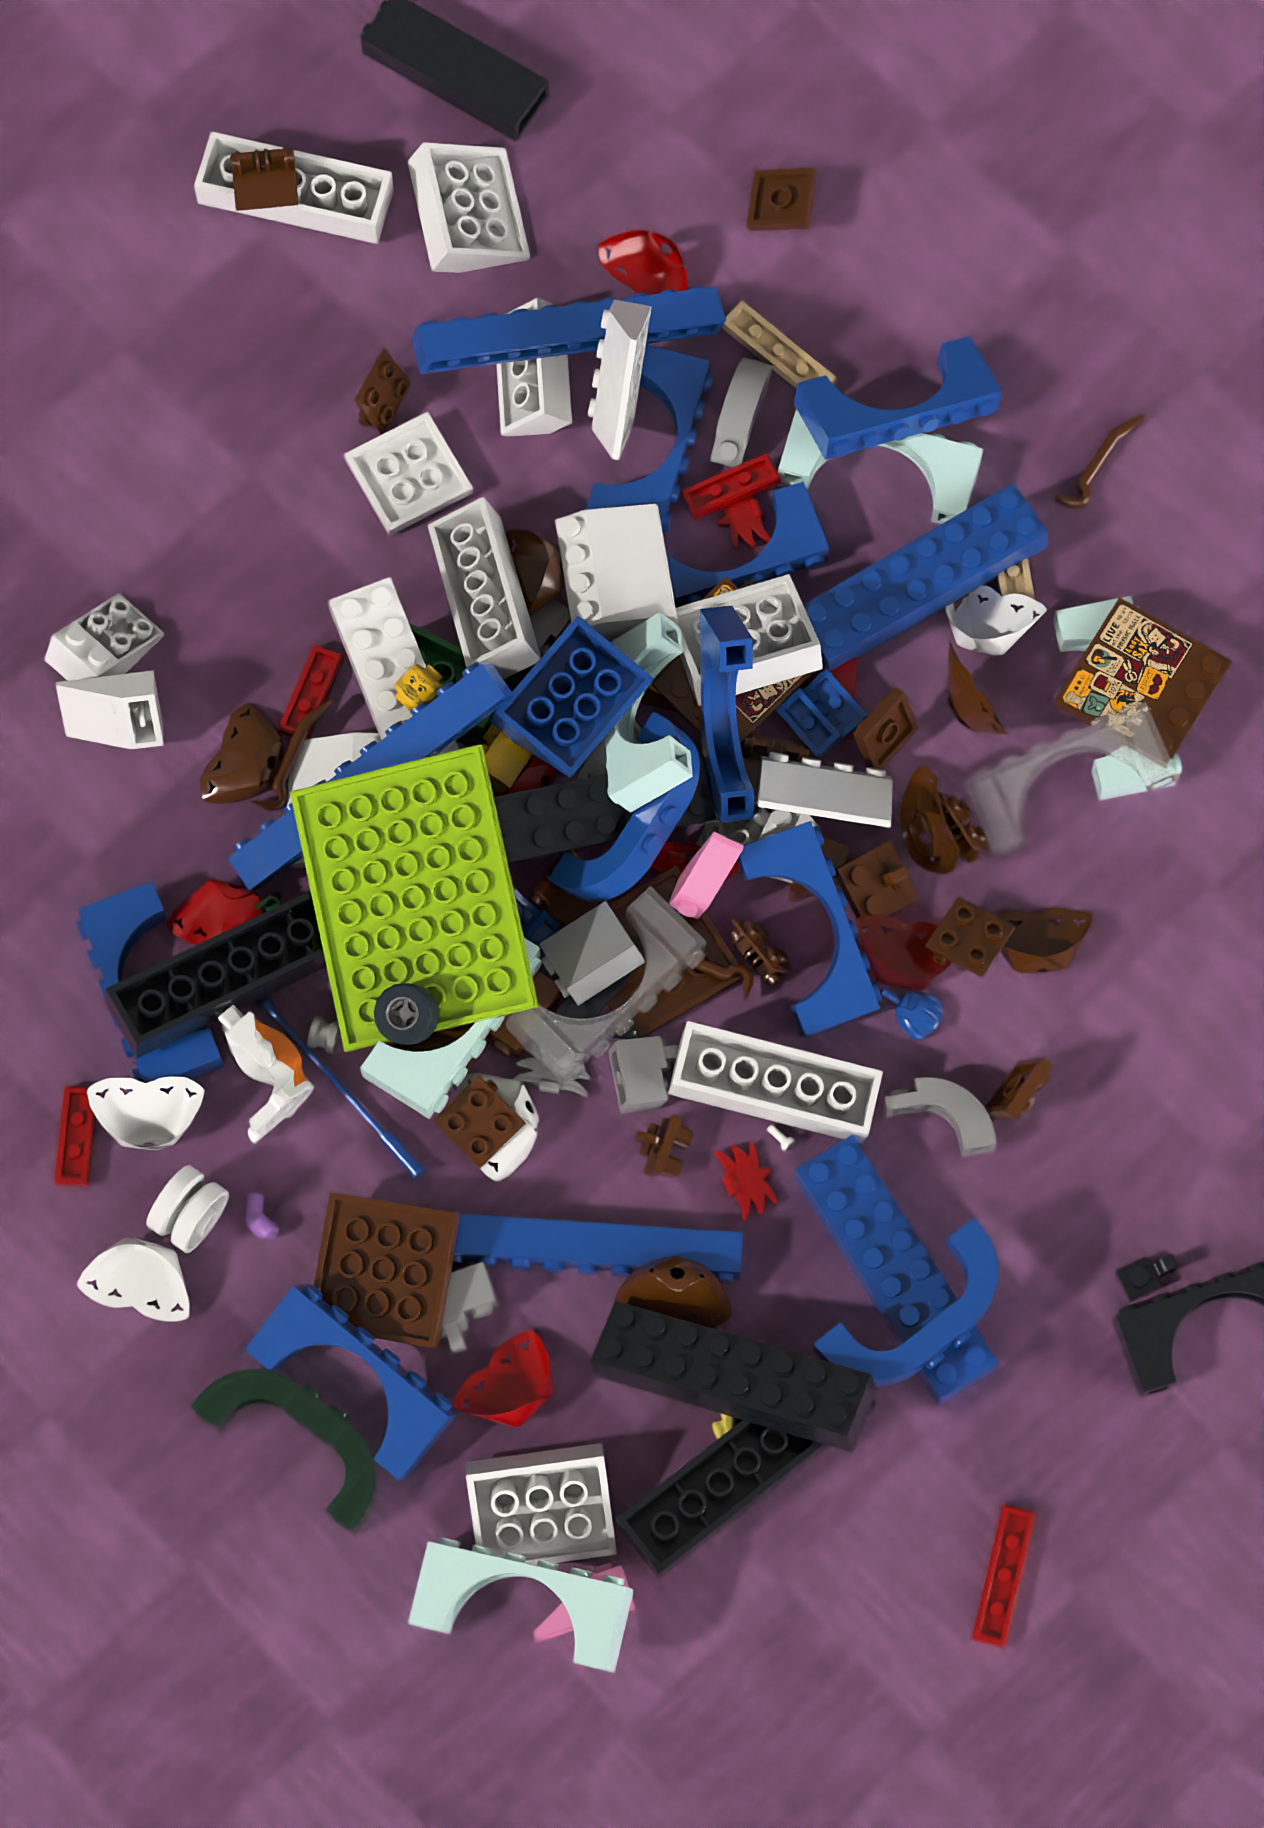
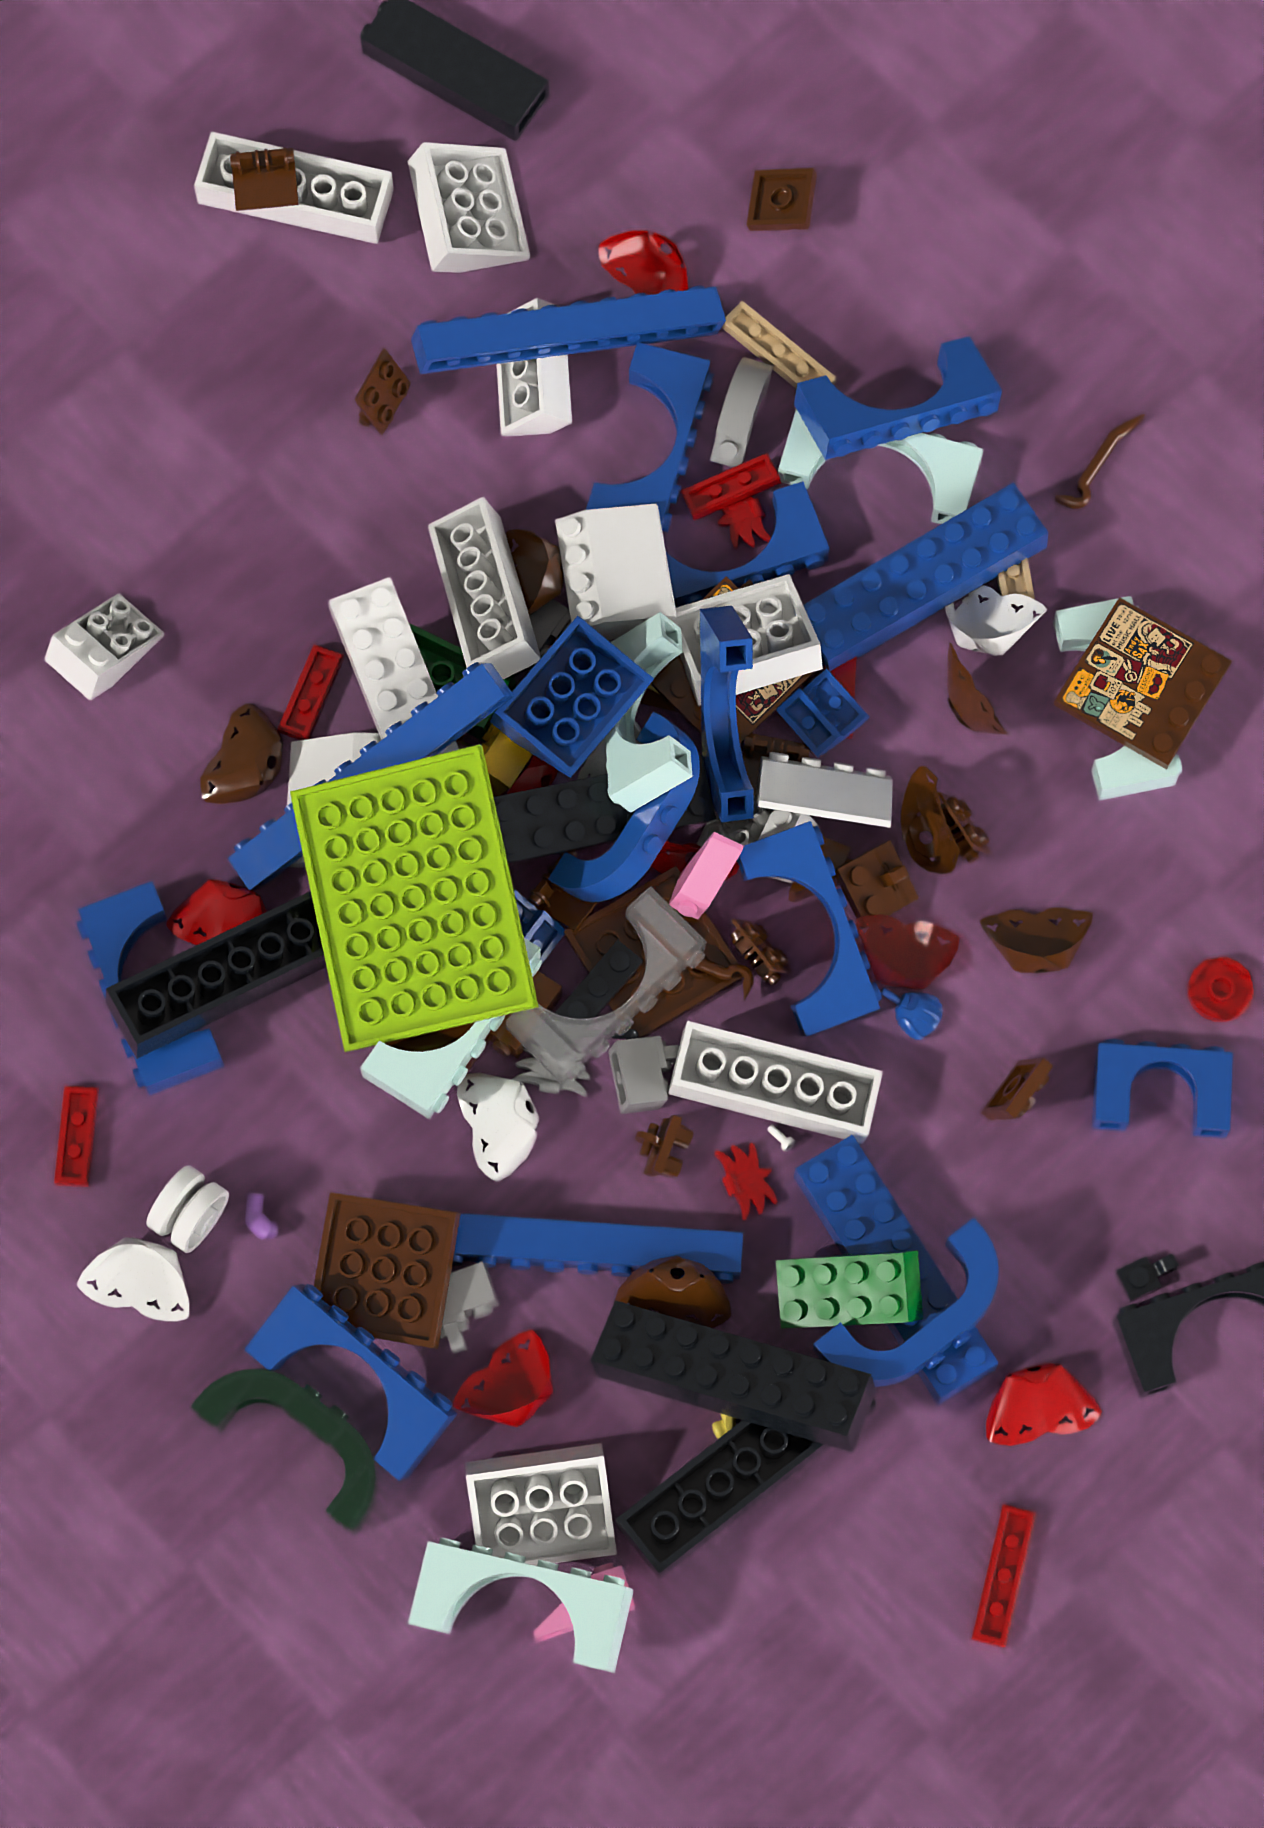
(113, 710): white slope -> none
(146, 1111): white piece -> none
(268, 1058): white hips -> none
(270, 902): dark green hand -> none
(290, 757): reddish brown piece -> none
(324, 1034): light grey wheel -> none
(386, 1137): blue piece -> none
(394, 1011): black wheel -> none
(408, 473): white plate -> none
(418, 686): yellow head -> none
(479, 1121): reddish brown hinge -> none
(590, 954): light grey brick -> none
(619, 373): white slope -> none
(849, 1289): none -> brick
(885, 729): reddish brown hinge -> none
(952, 1103): light grey arch -> none
(969, 937): reddish brown hinge -> none
(1002, 791): clear arch -> none
(1039, 1402): none -> red piece
(1205, 1072): none -> blue arch
(1220, 989): none -> red tile

